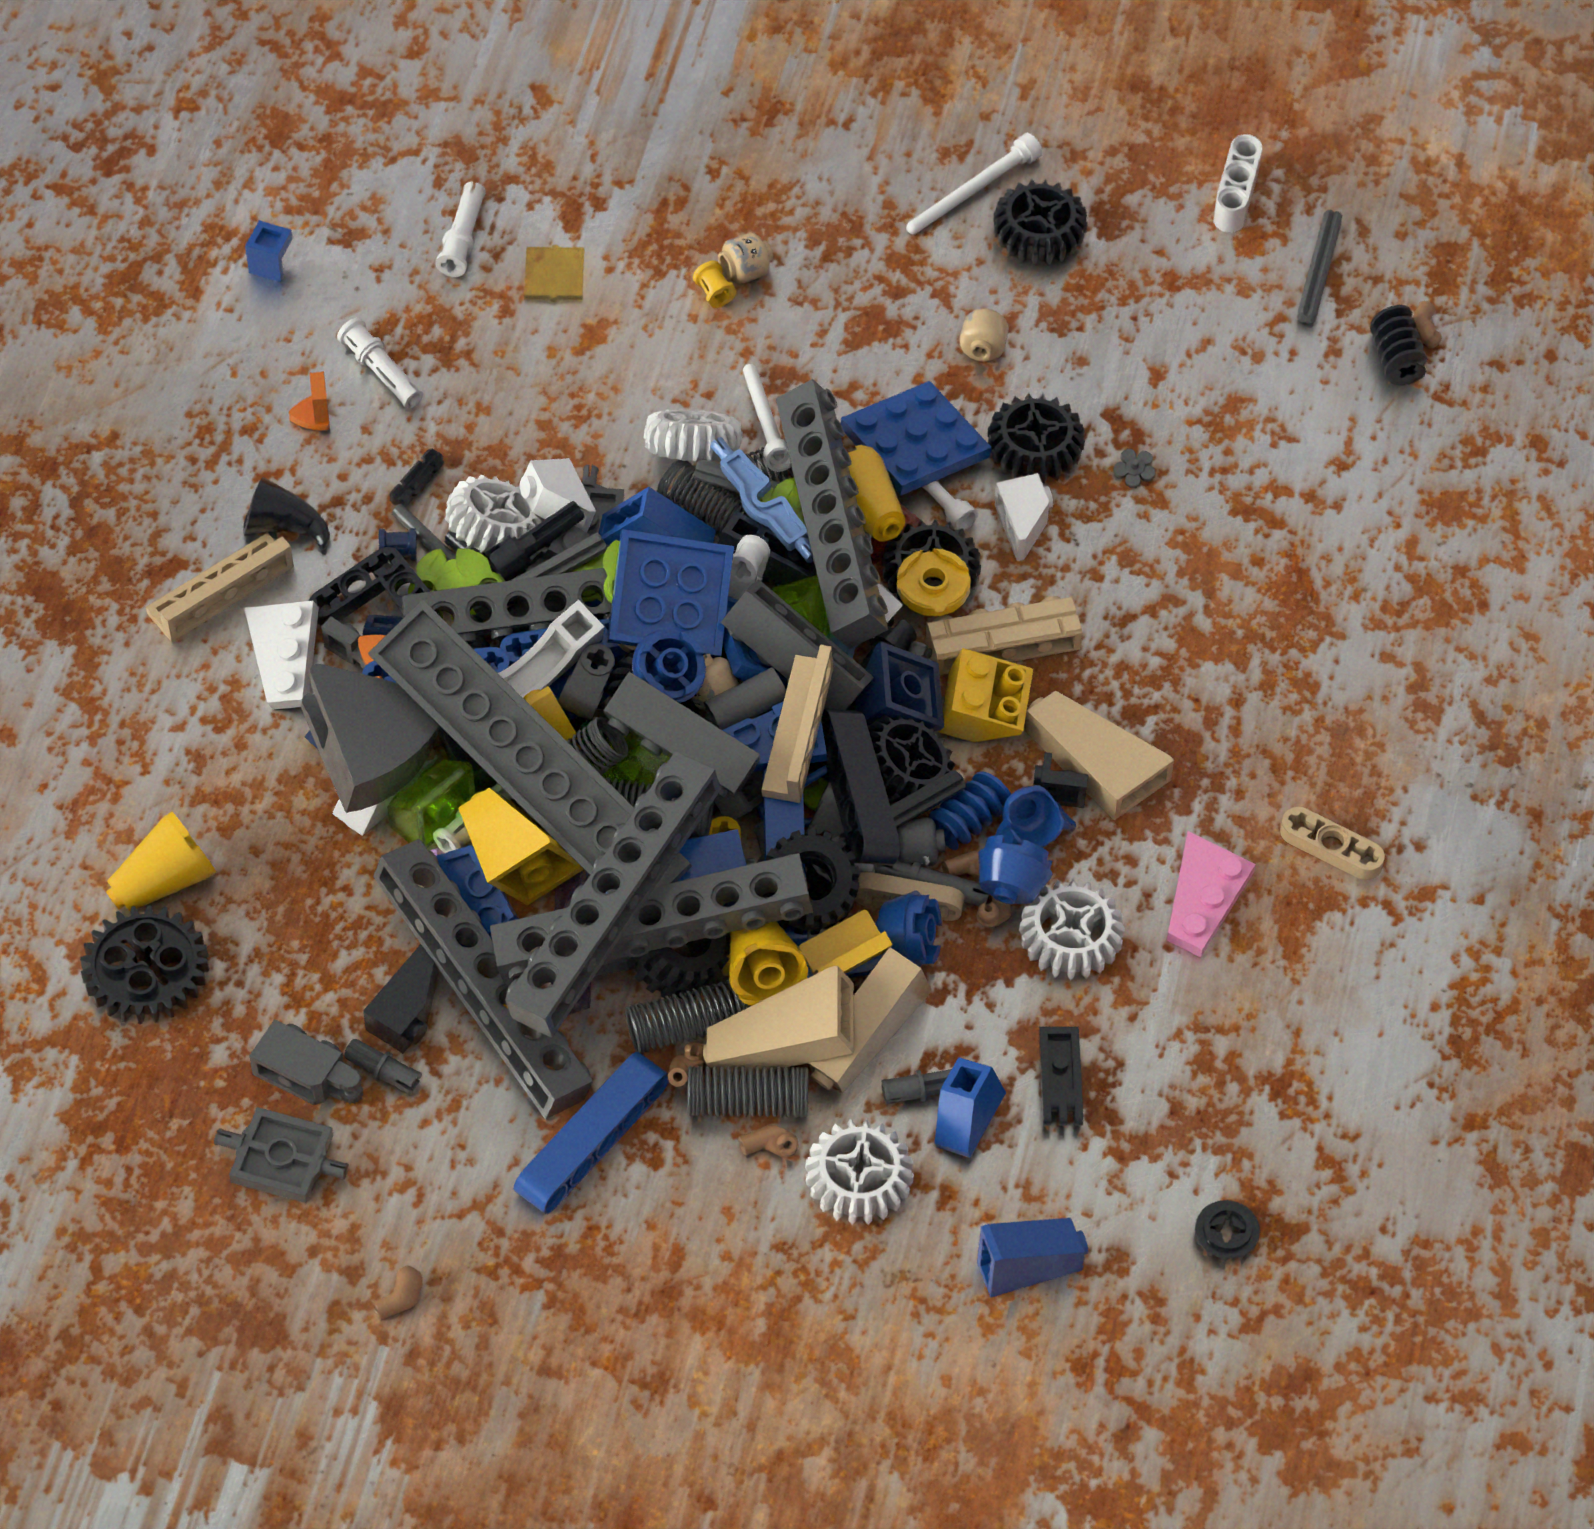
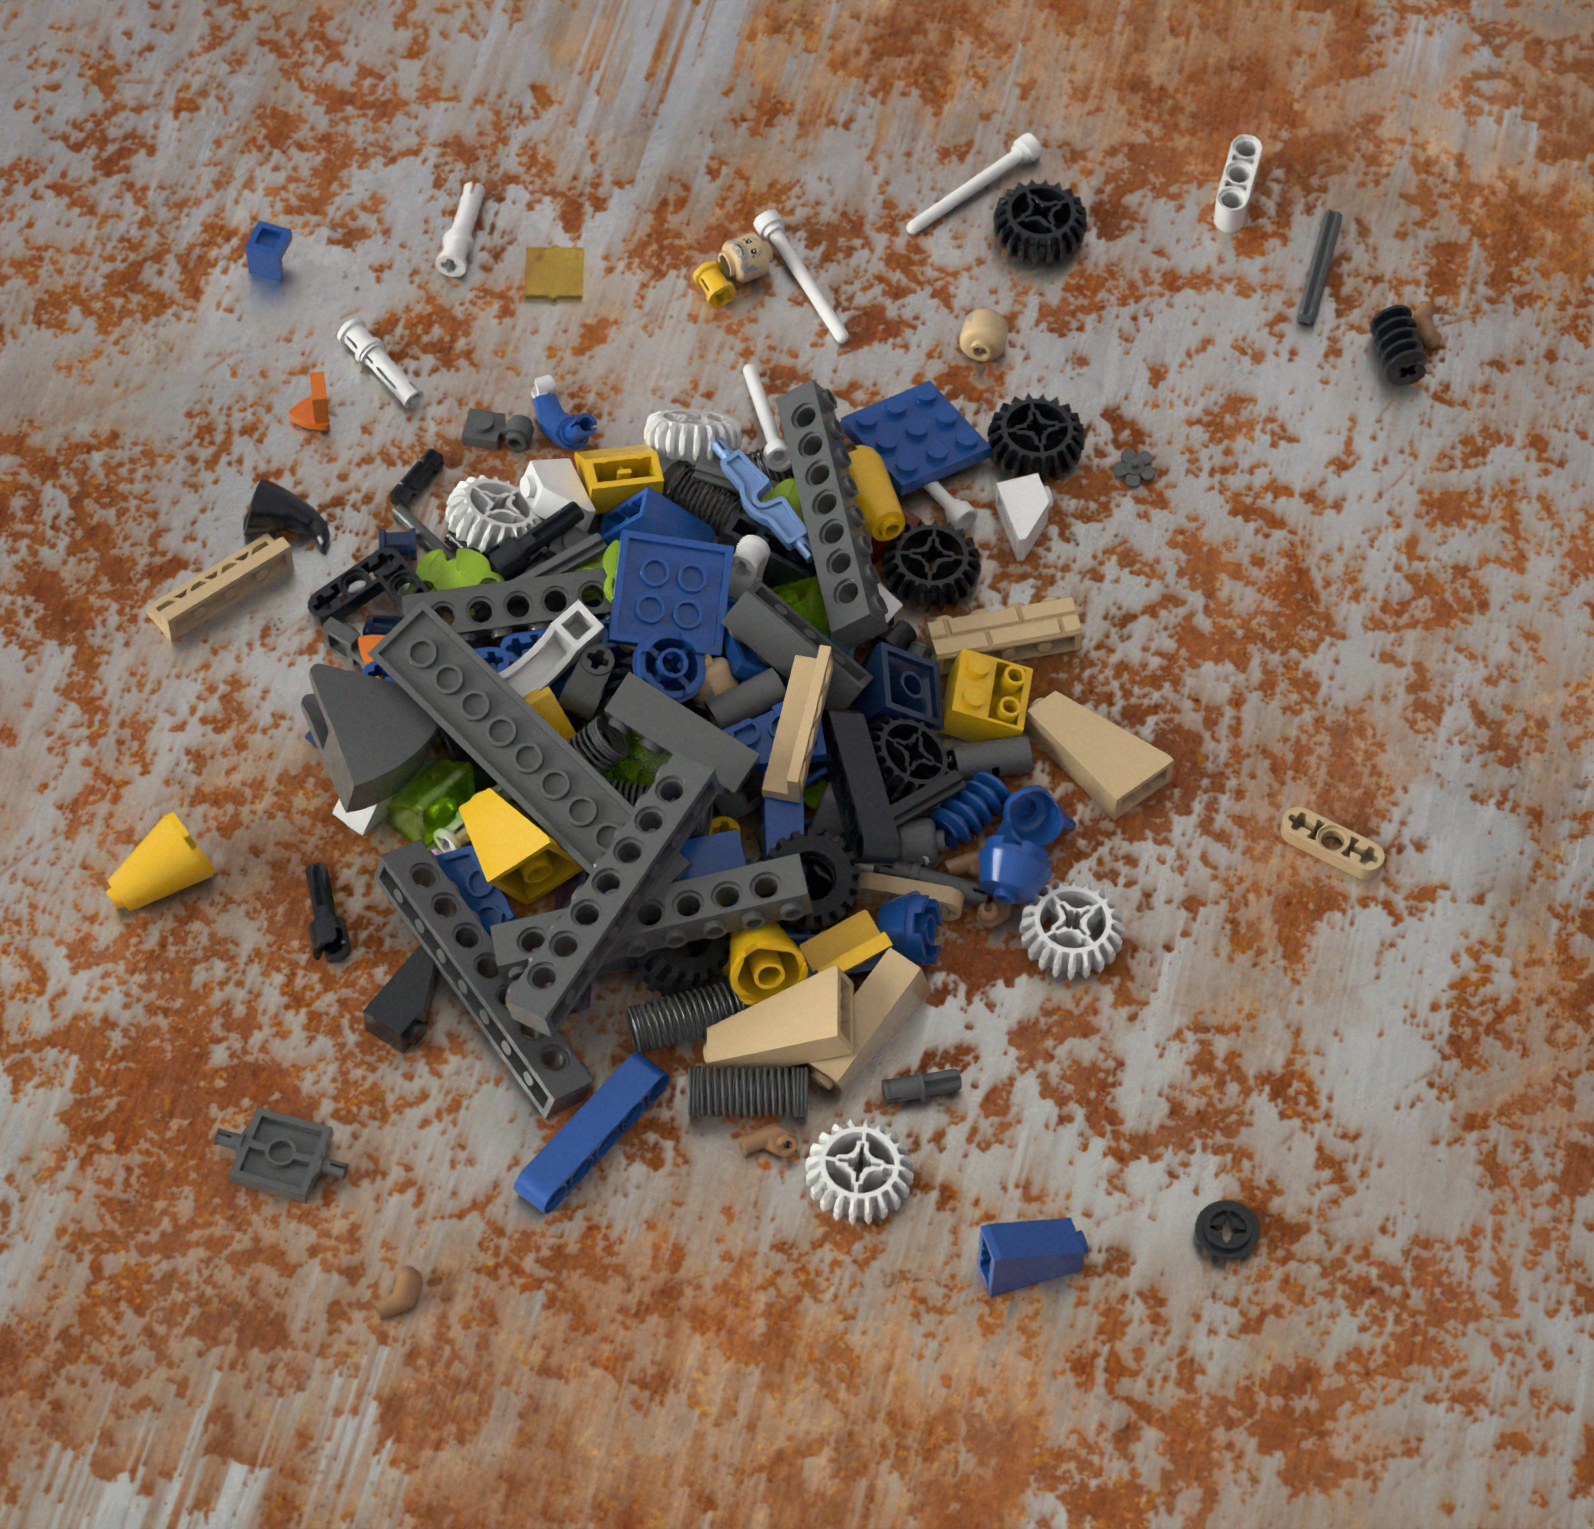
(117, 984): black gear -> none
(284, 649): white wing -> none
(304, 1065): dark grey hinge -> none
(327, 930): none -> black piece
(383, 1066): dark grey axle -> none
(488, 428): none -> dark grey plate
(554, 423): none -> blue arm
(618, 474): none -> yellow slope
(679, 1065): medium nougat arm -> none
(771, 227): none -> white piece
(933, 599): yellow tile -> none
(966, 1106): blue slope -> none
(997, 757): none -> dark grey pin
(1060, 1074): black hinge -> none
(1065, 786): black bracket -> none
(1205, 892): bright pink wing -> none

